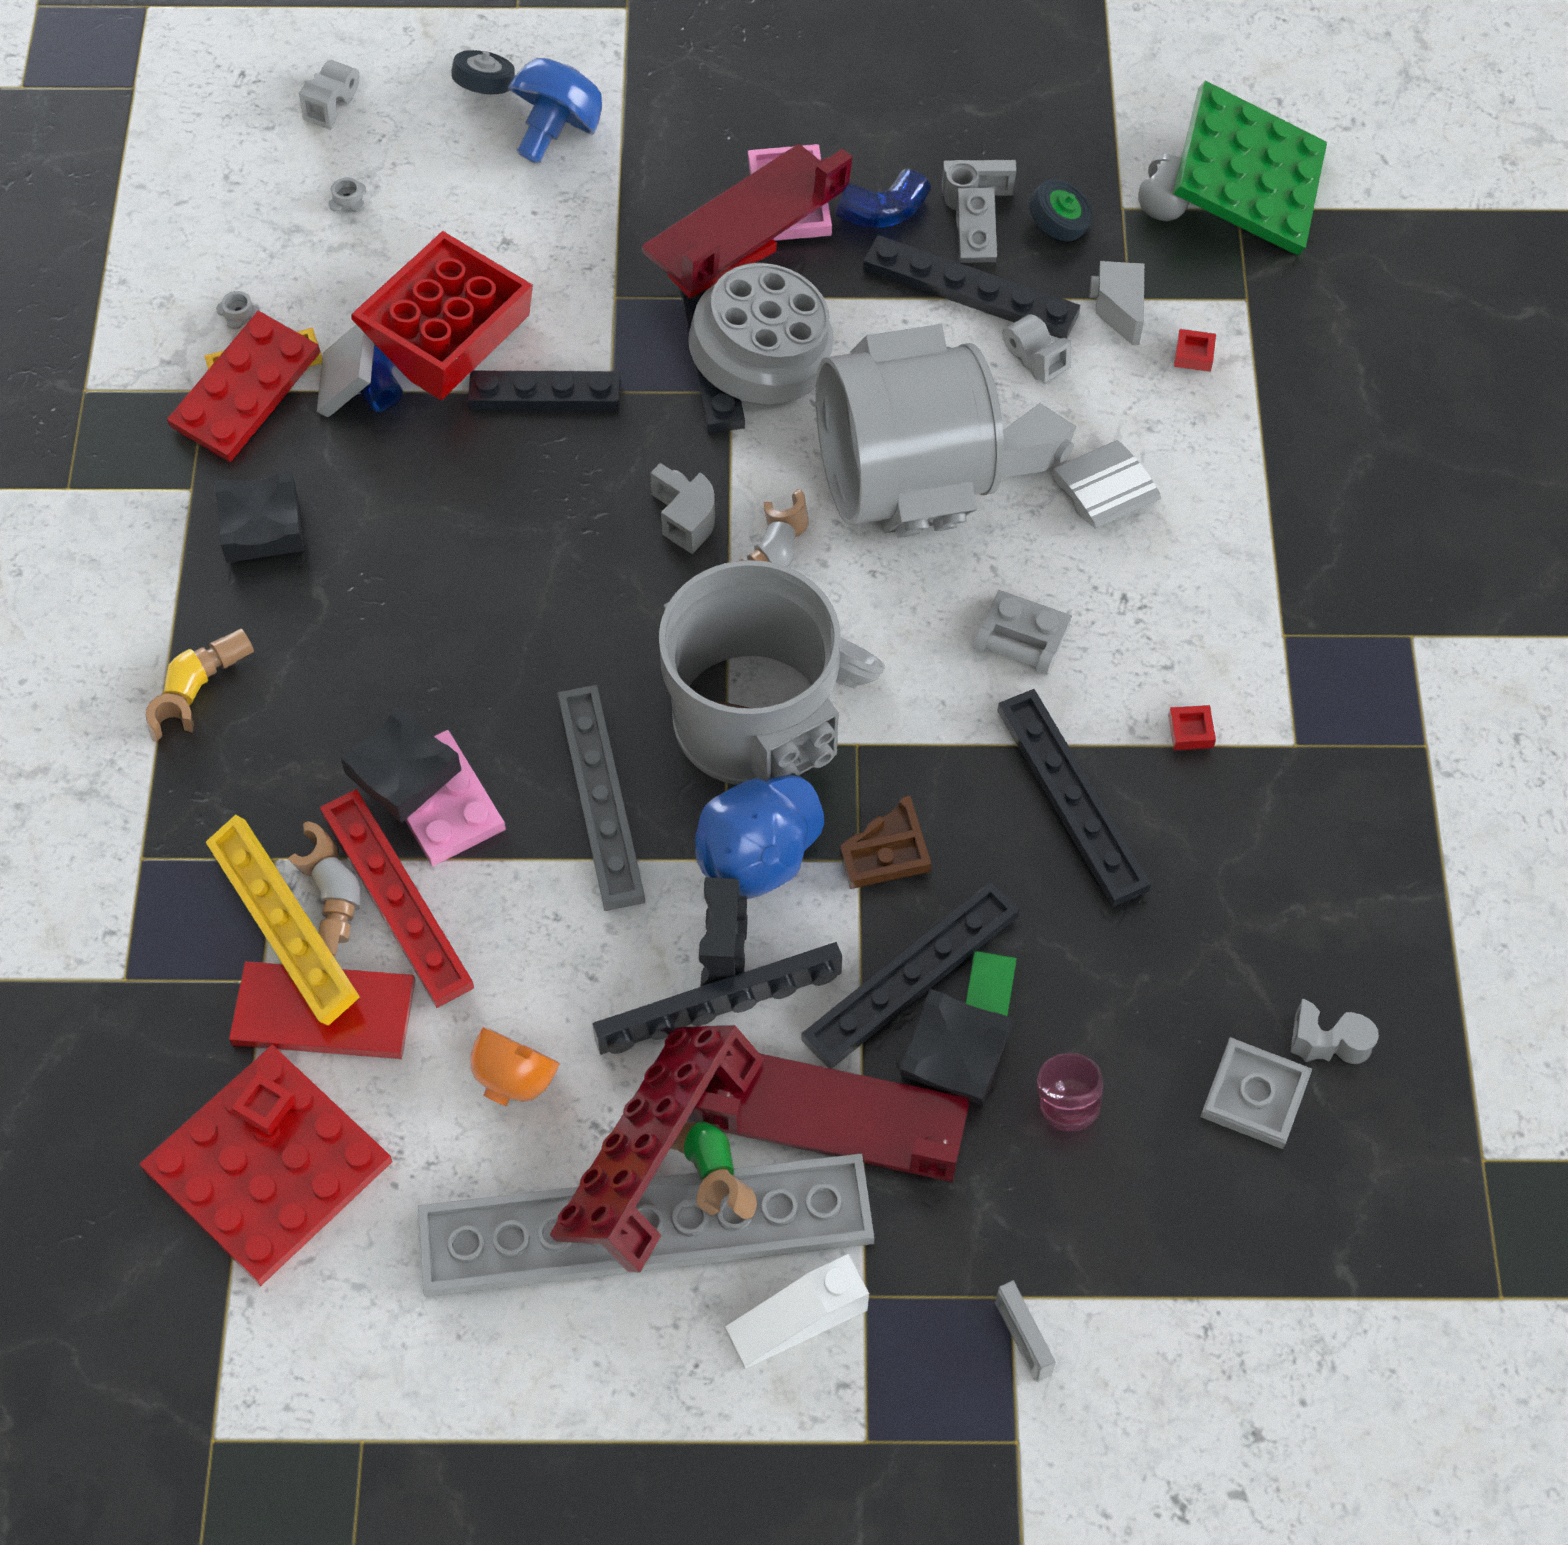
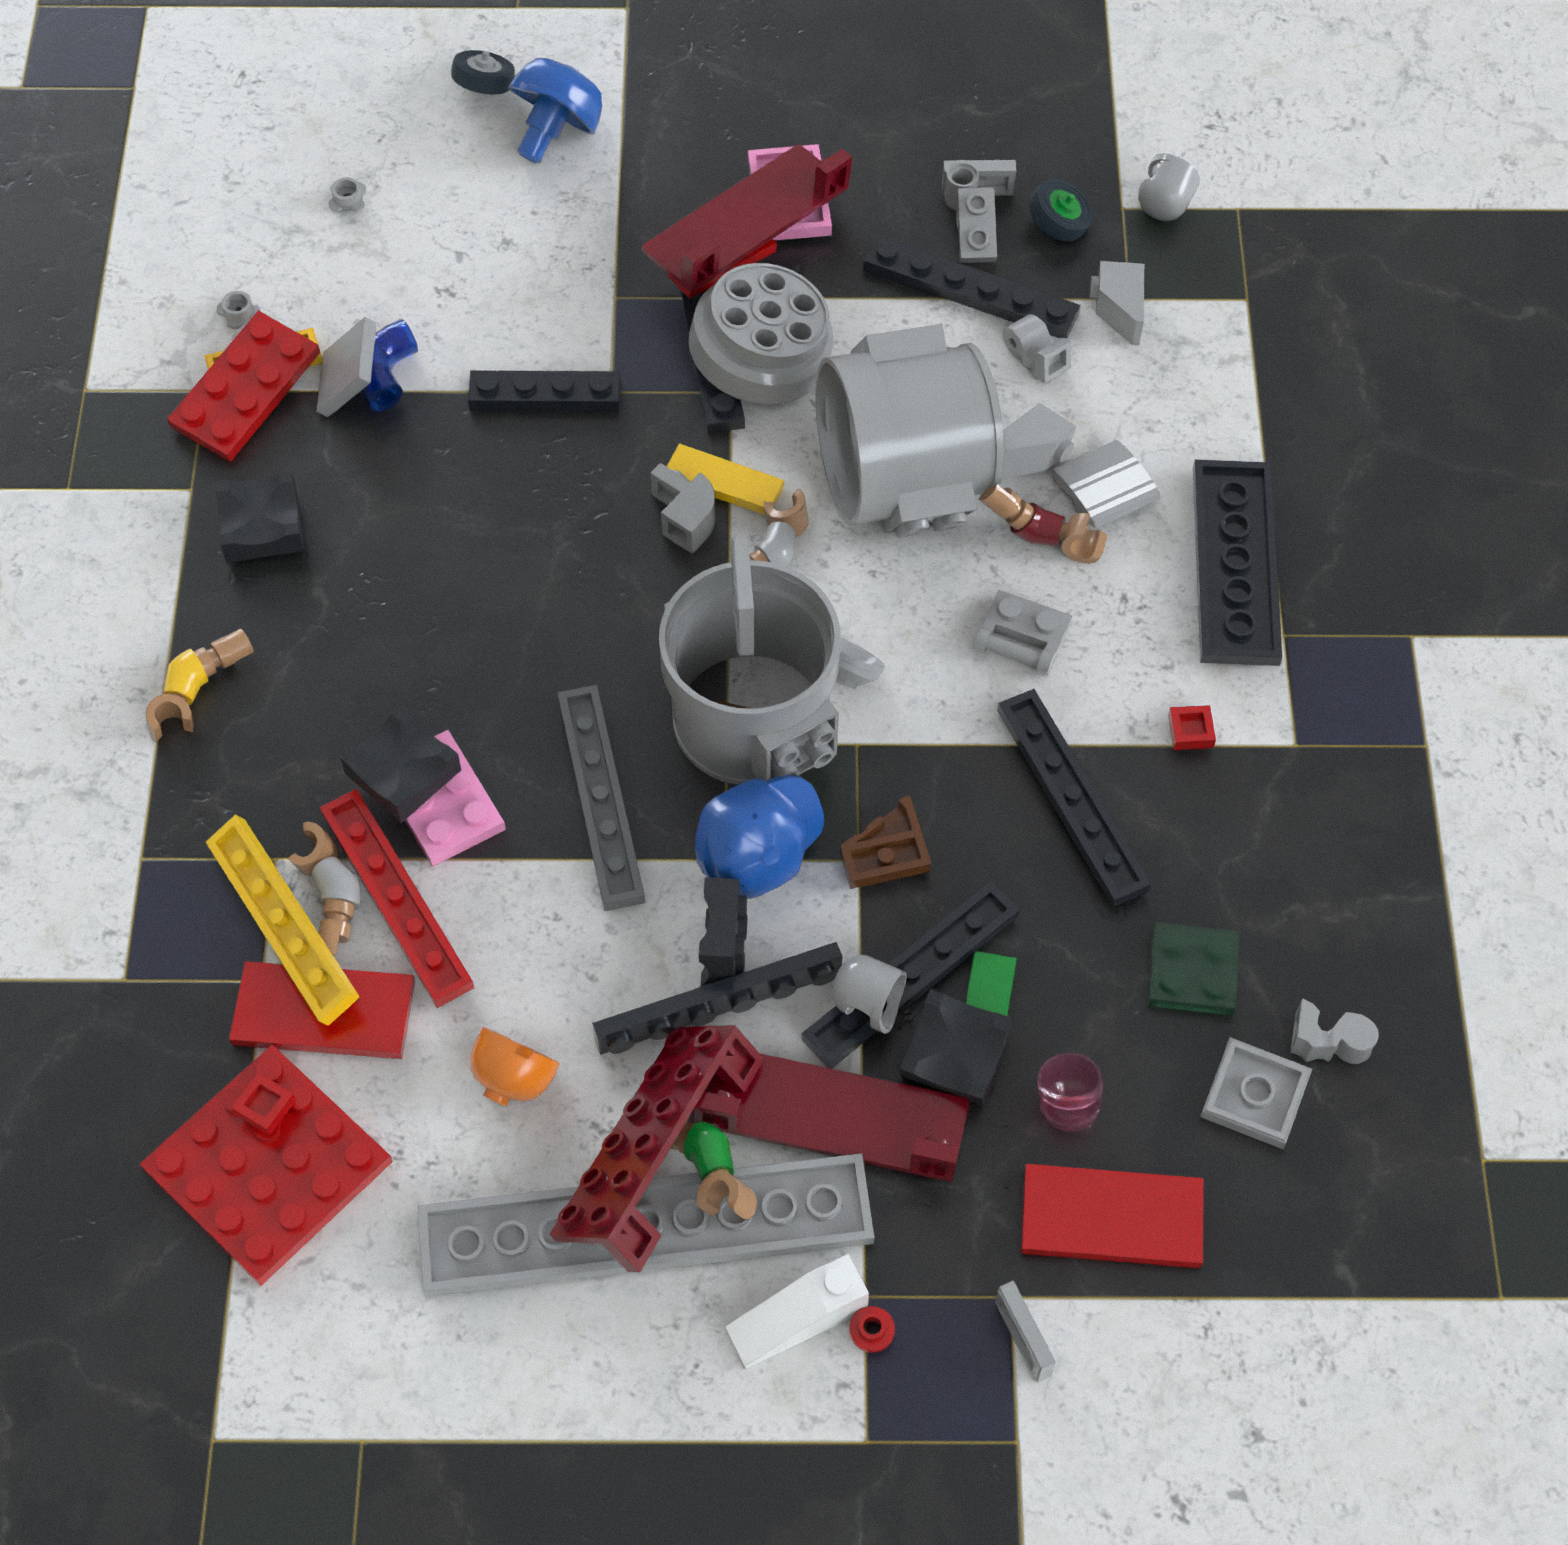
(320, 94): light grey leg -> none
(444, 313): red slope -> none
(729, 480): none -> yellow tile
(742, 595): none -> light grey tile
(866, 985): none -> light grey helmet
(869, 1342): none -> red plate
(884, 207): clear blue cylinder -> none
(1045, 527): none -> medium nougat piece
(1112, 1216): none -> red tile
(1194, 968): none -> clear green plate
(1195, 350): red plate -> none
(1236, 563): none -> black plate
(1250, 168): green plate -> none

